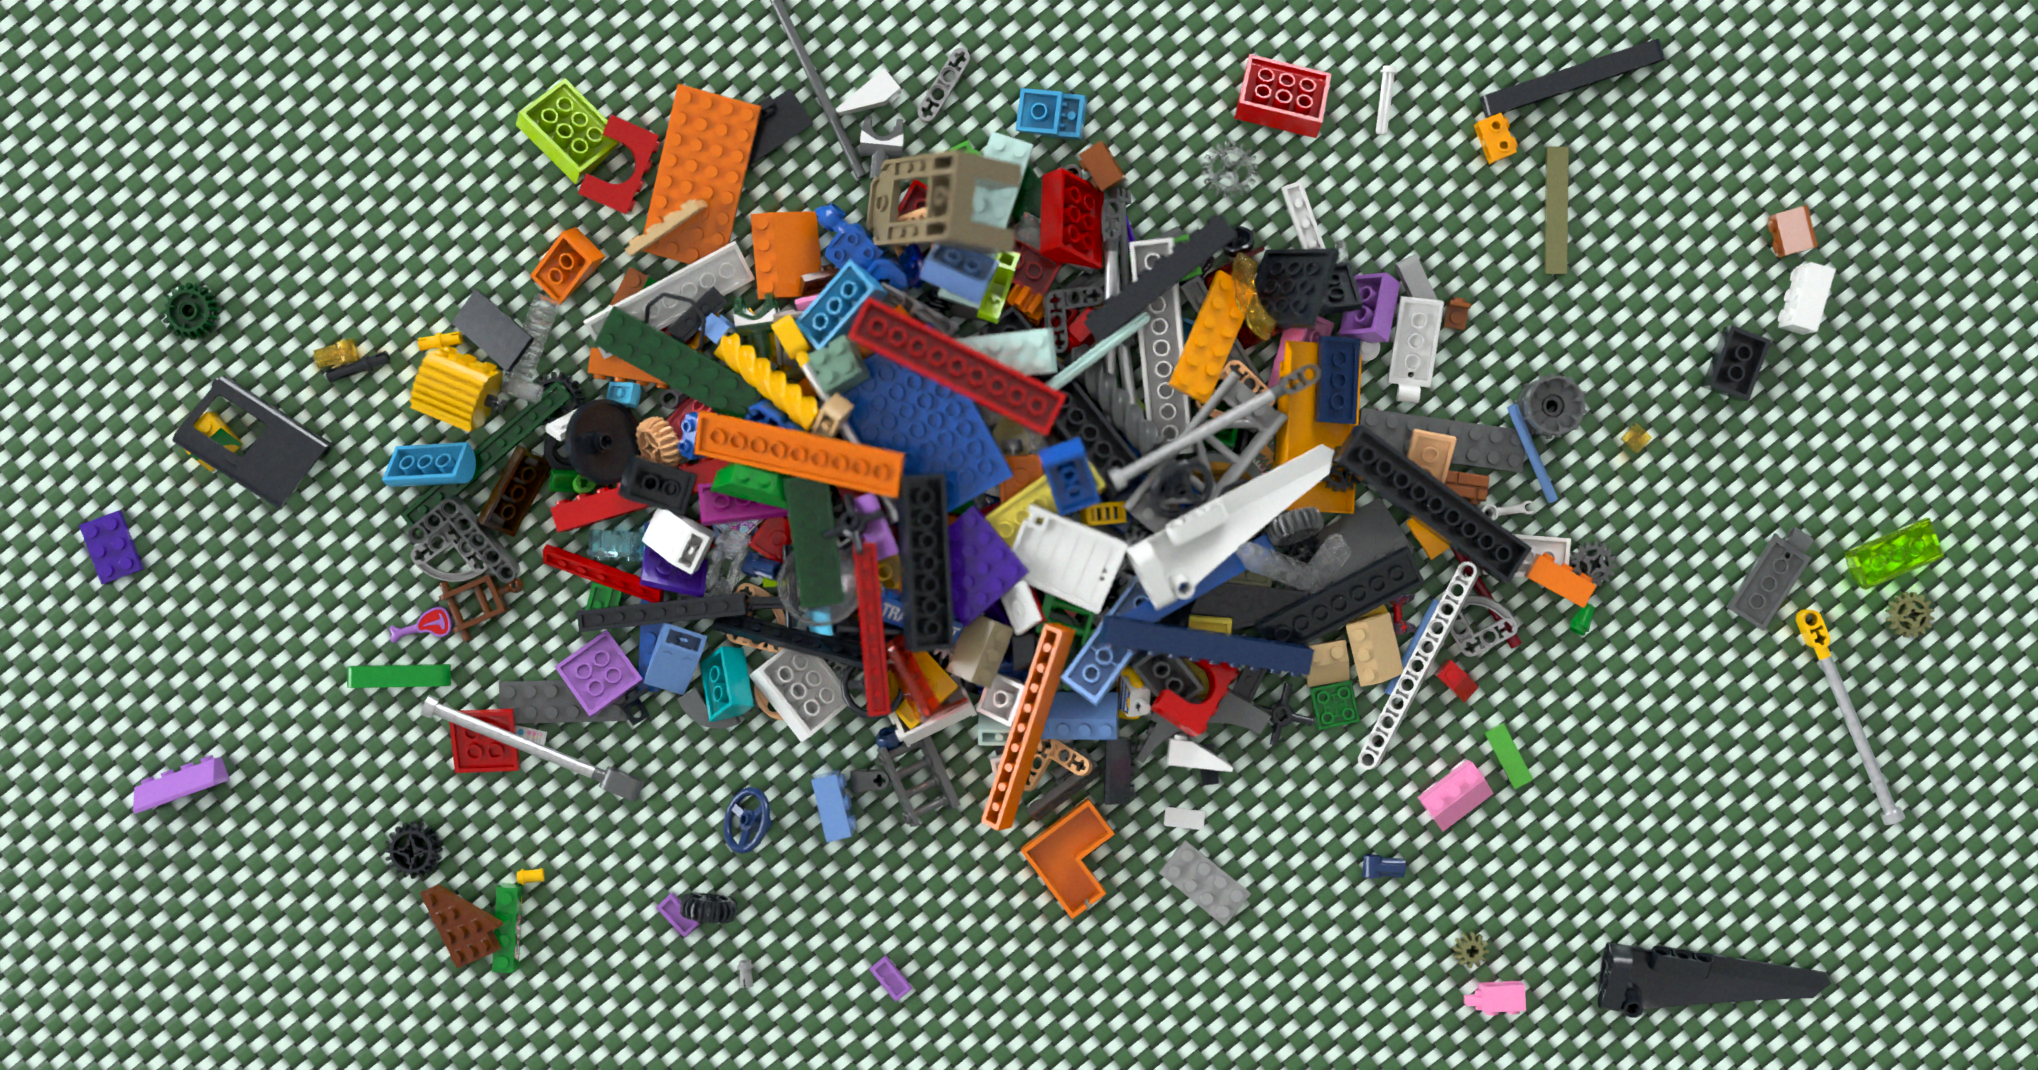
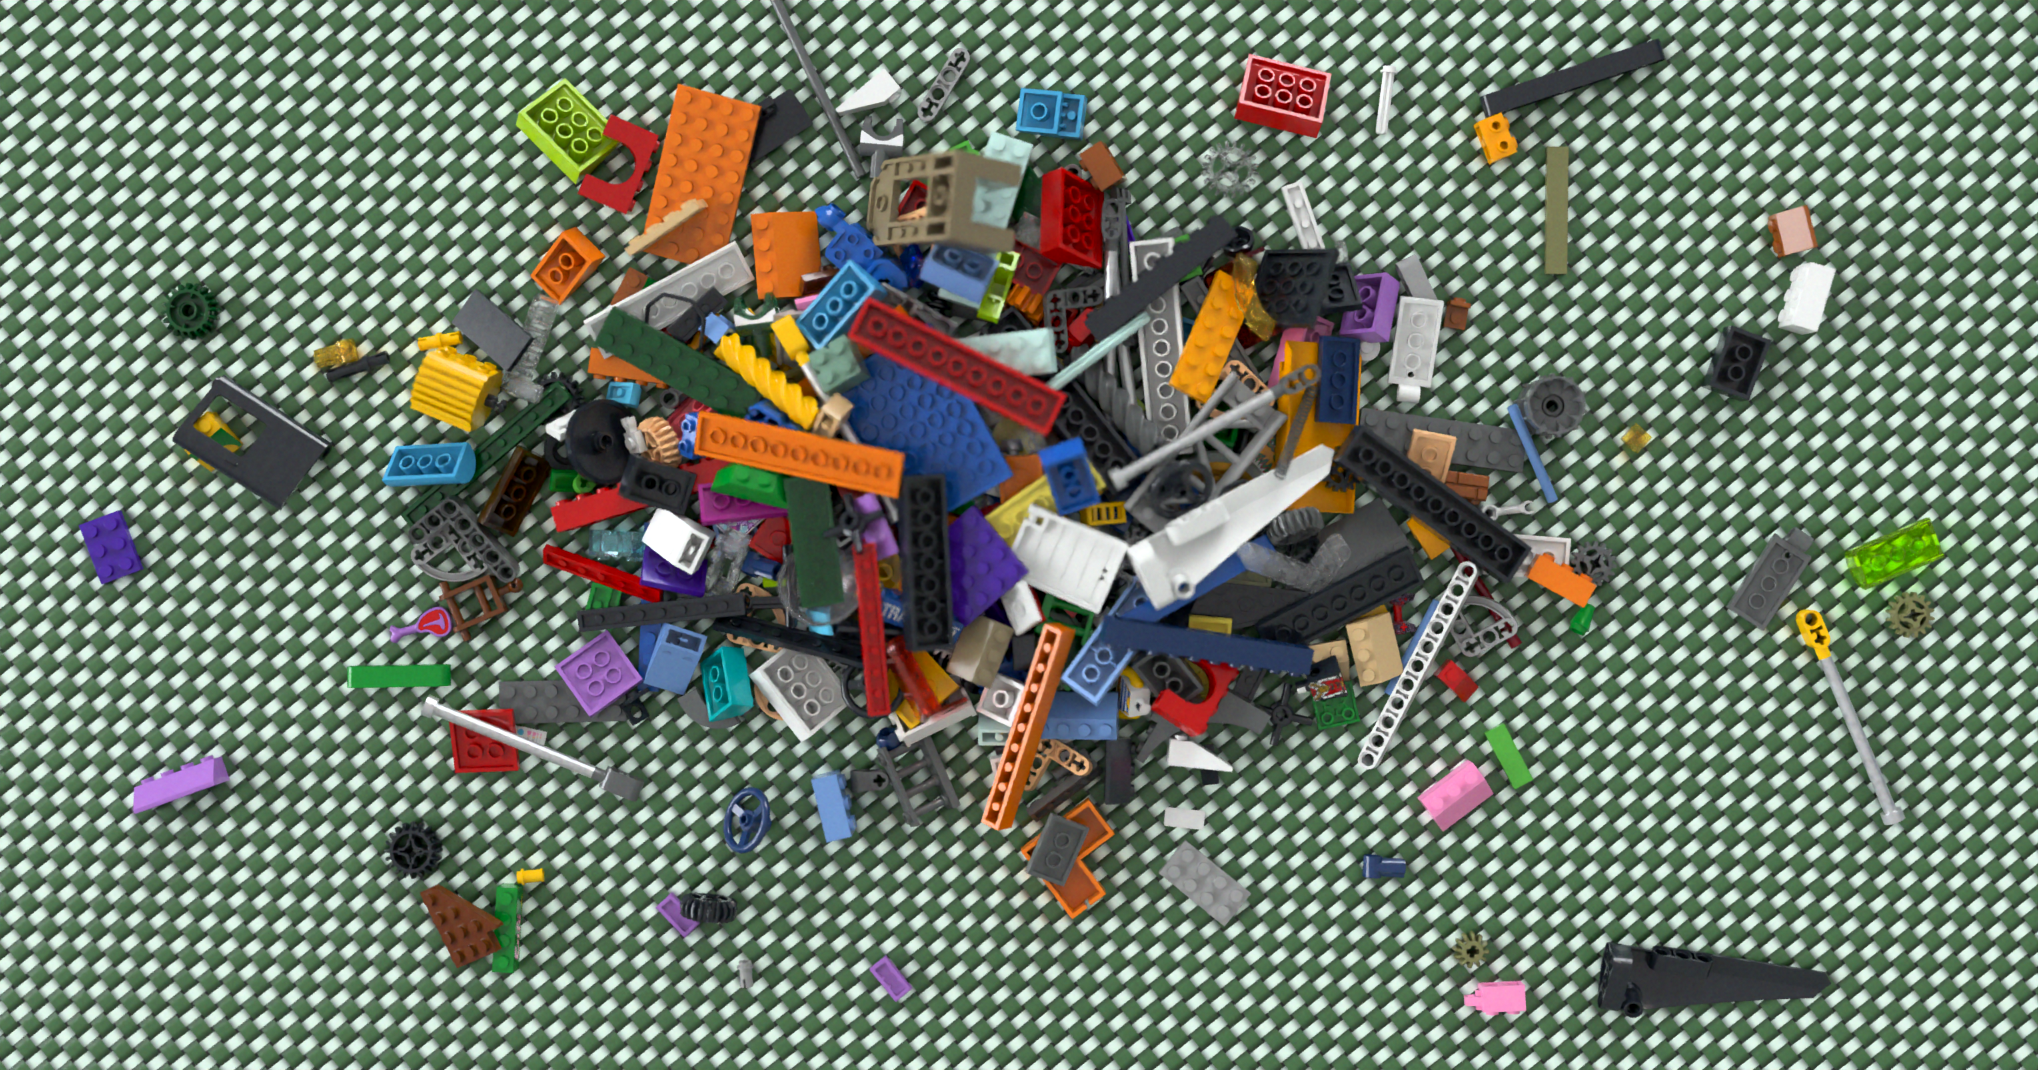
(633, 437): none -> white plate
(1057, 849): none -> dark grey plate
(1295, 433): none -> dark grey piece
(1324, 680): none -> torso

